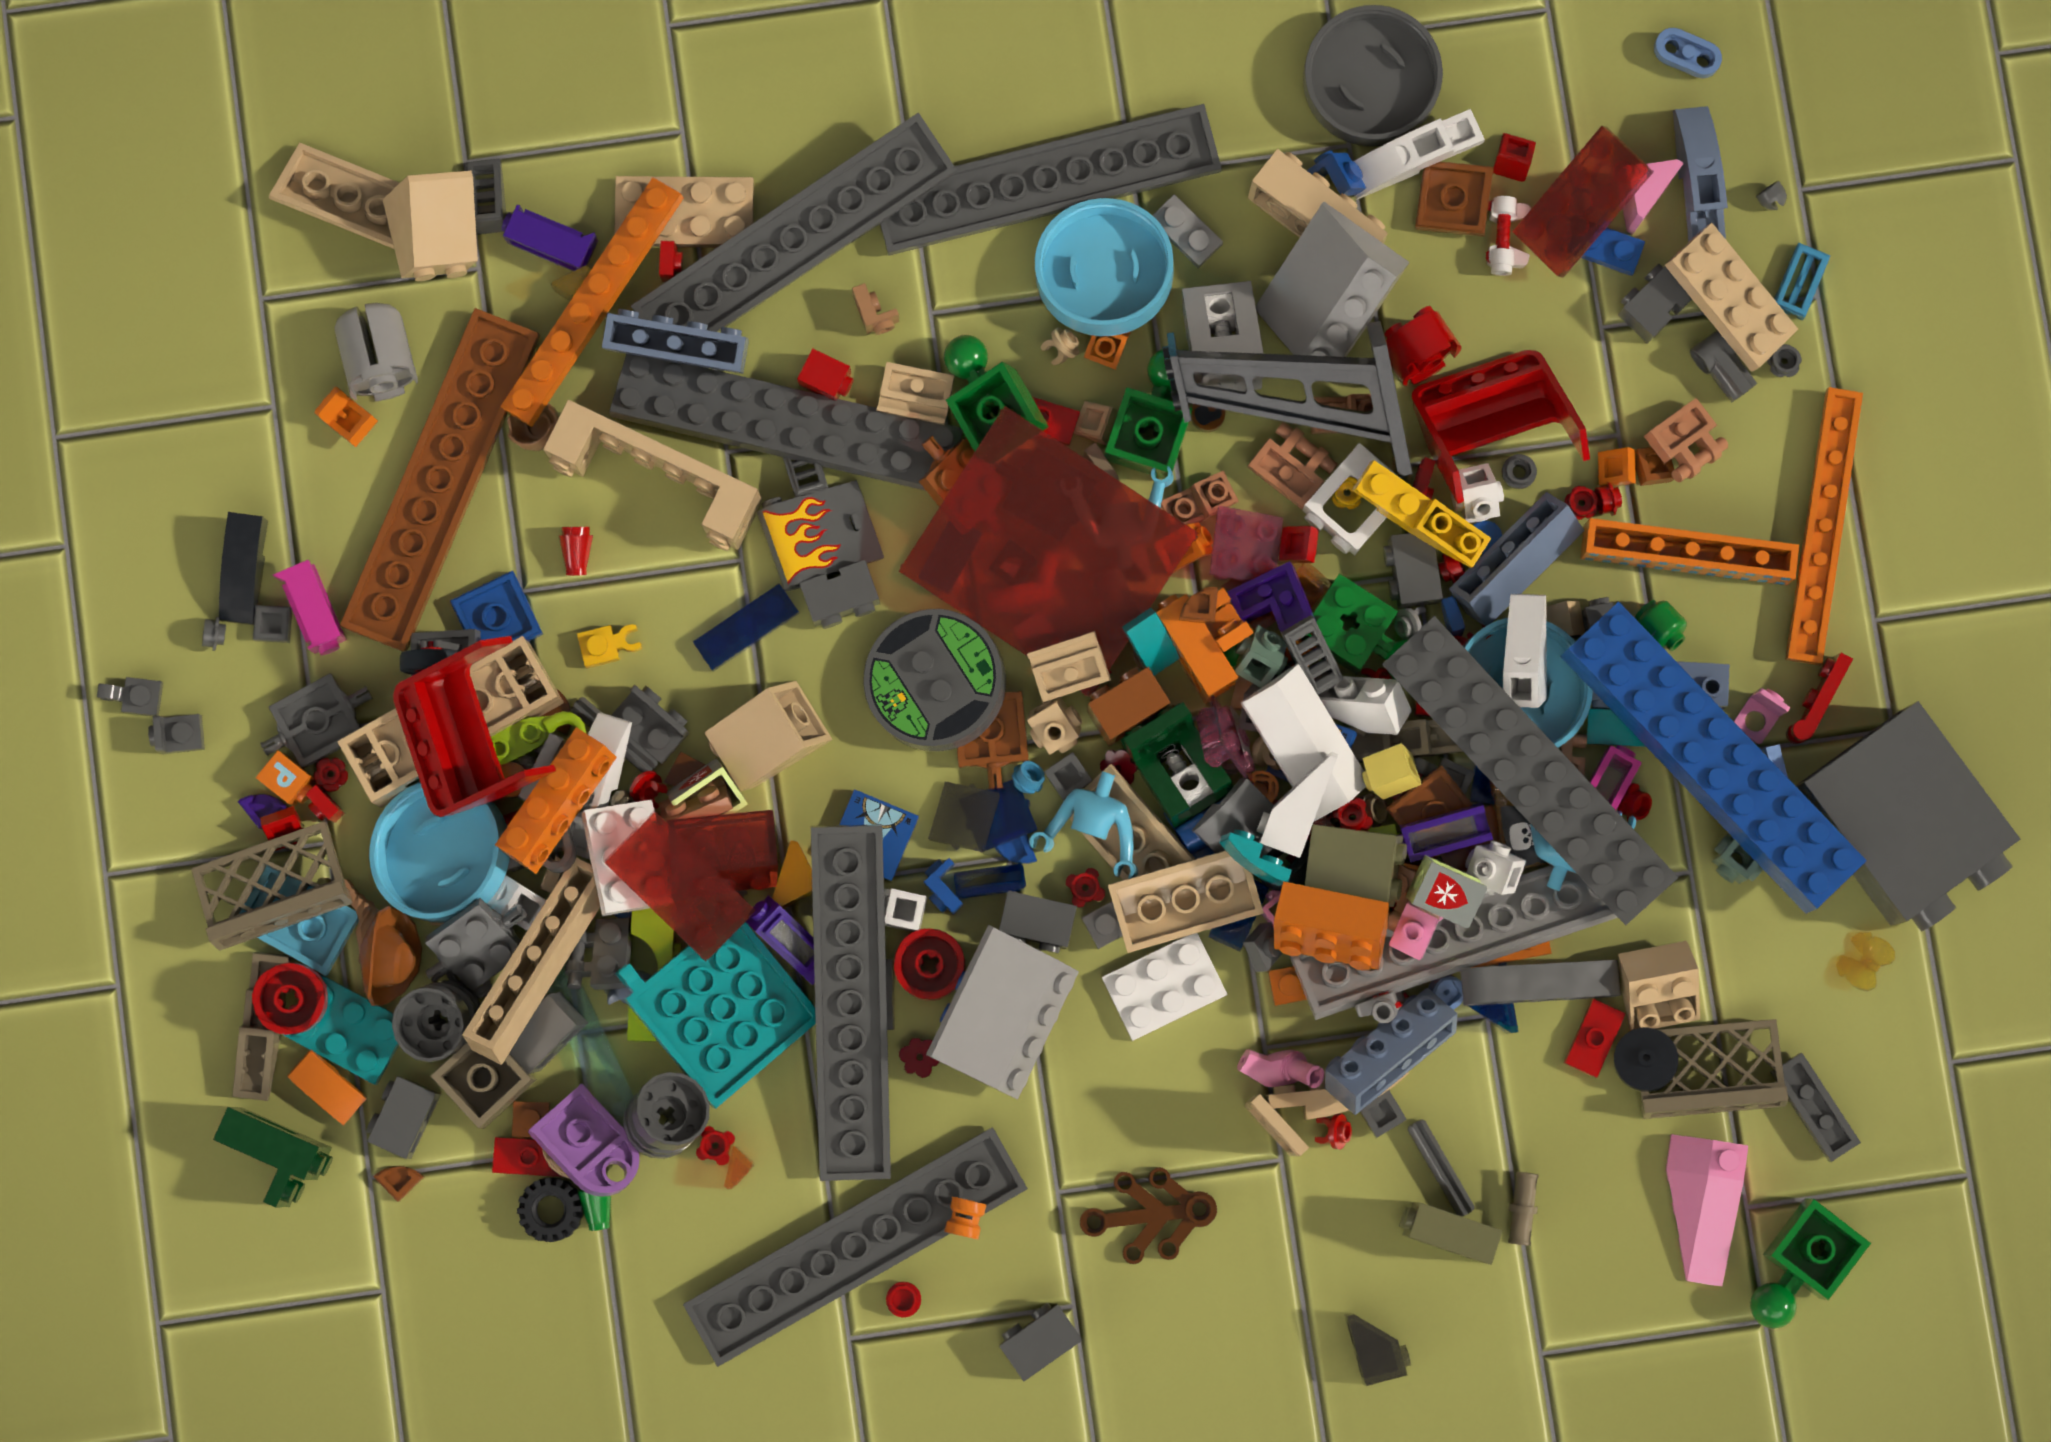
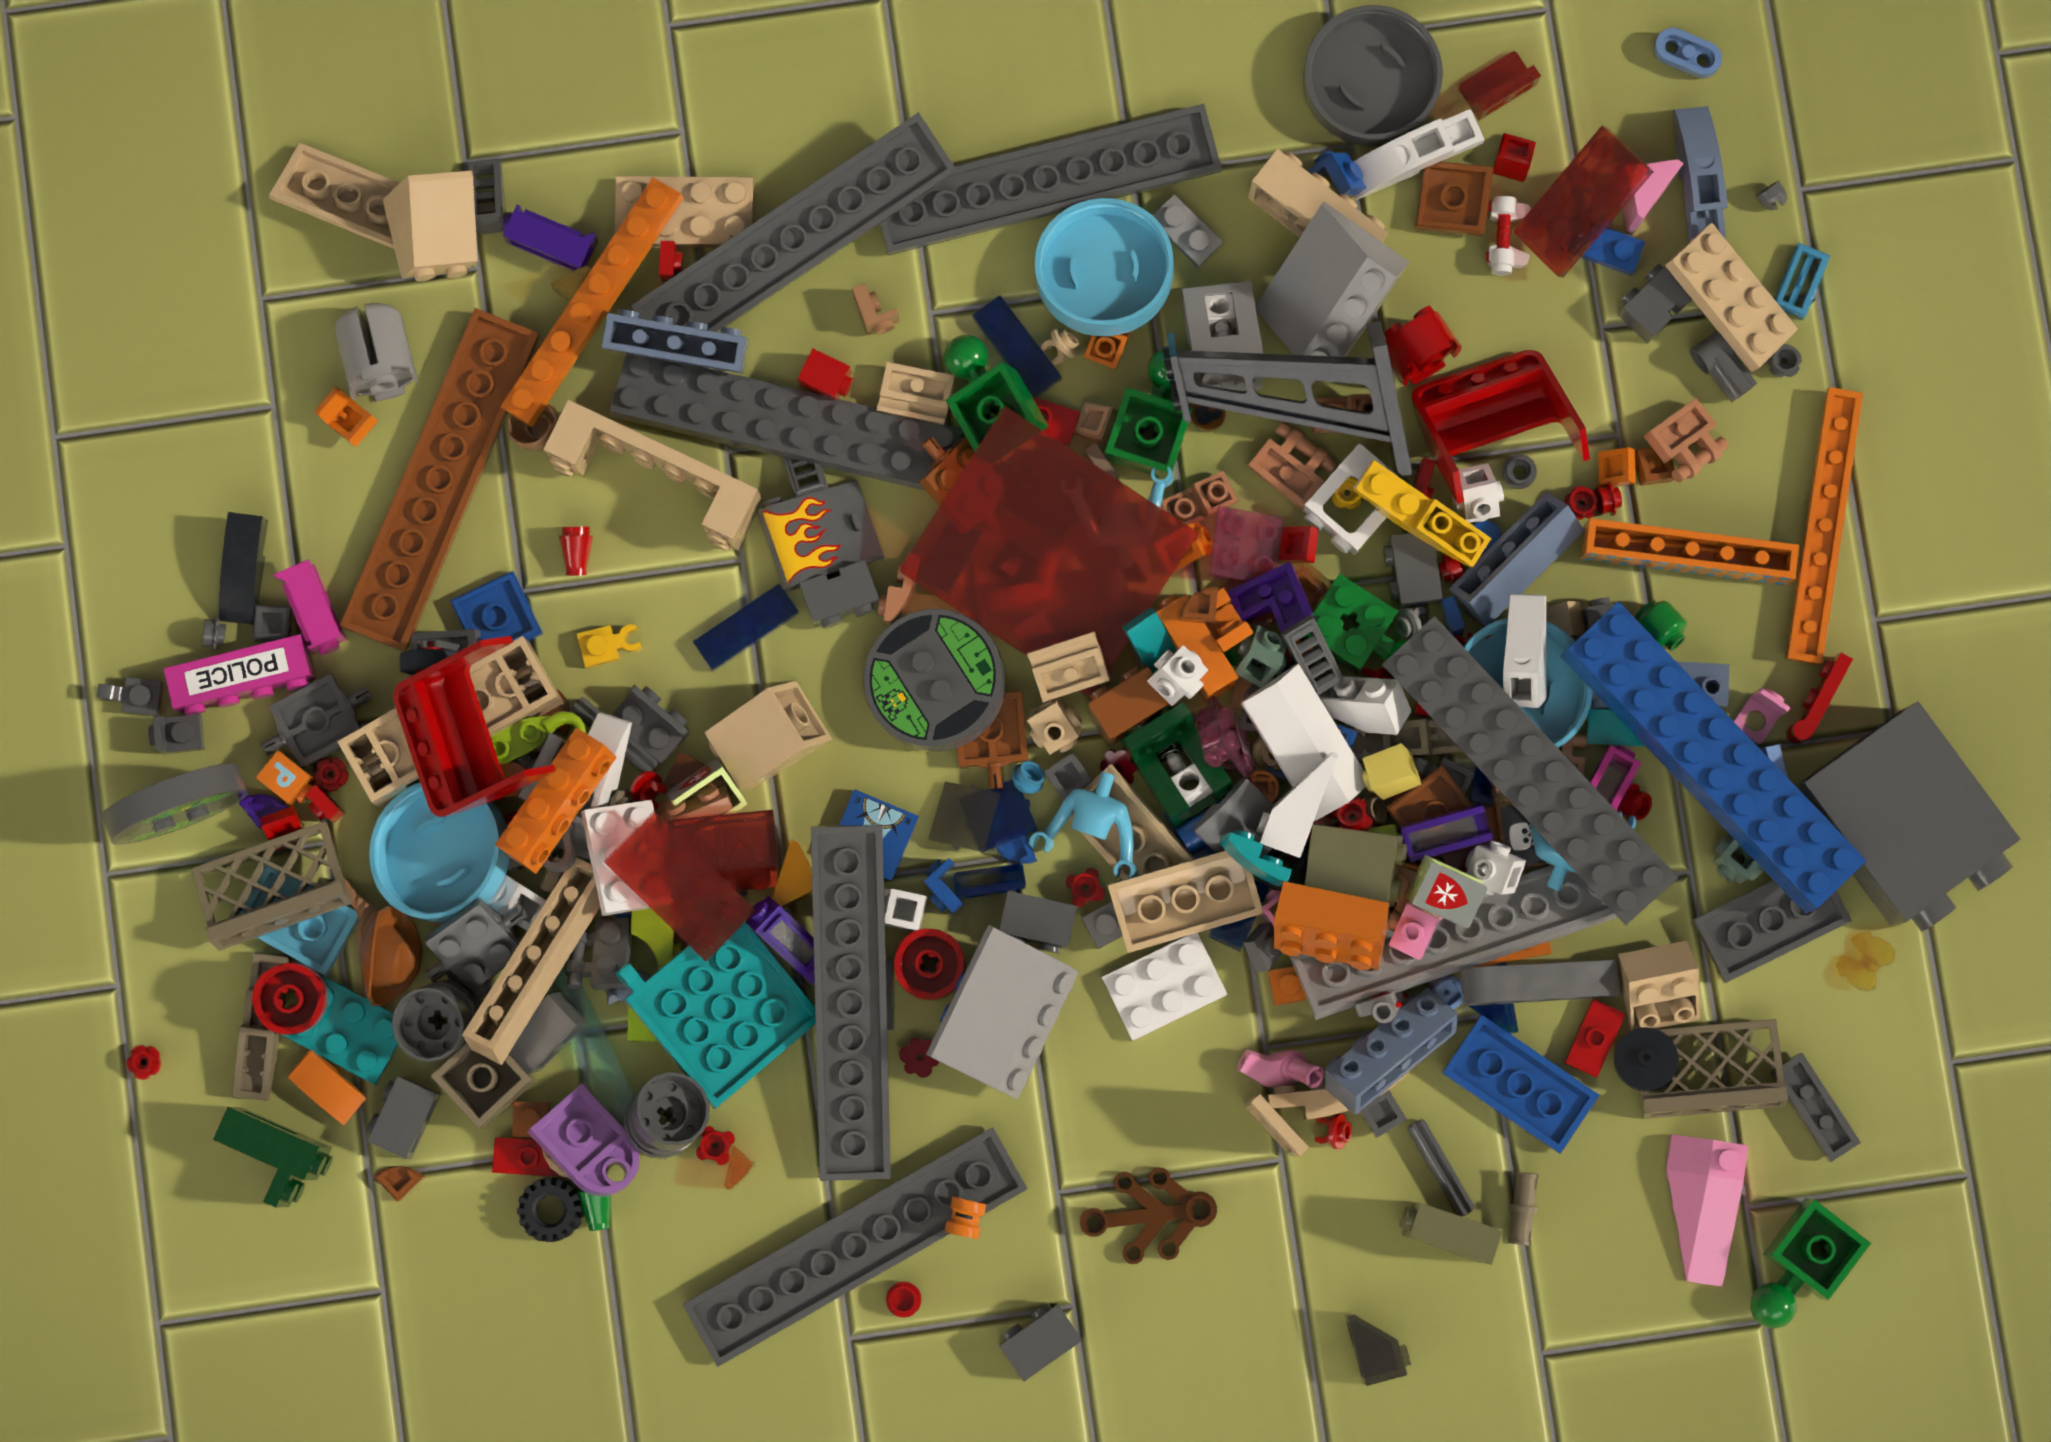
(153, 1064): none -> red plate
(174, 804): none -> dark grey piece
(240, 674): none -> dark pink brick
(896, 599): none -> nougat slope
(1016, 346): none -> clear blue plate
(1178, 675): none -> white brick
(1498, 84): none -> clear red panel
(1520, 1084): none -> blue plate
(1763, 928): none -> dark grey plate

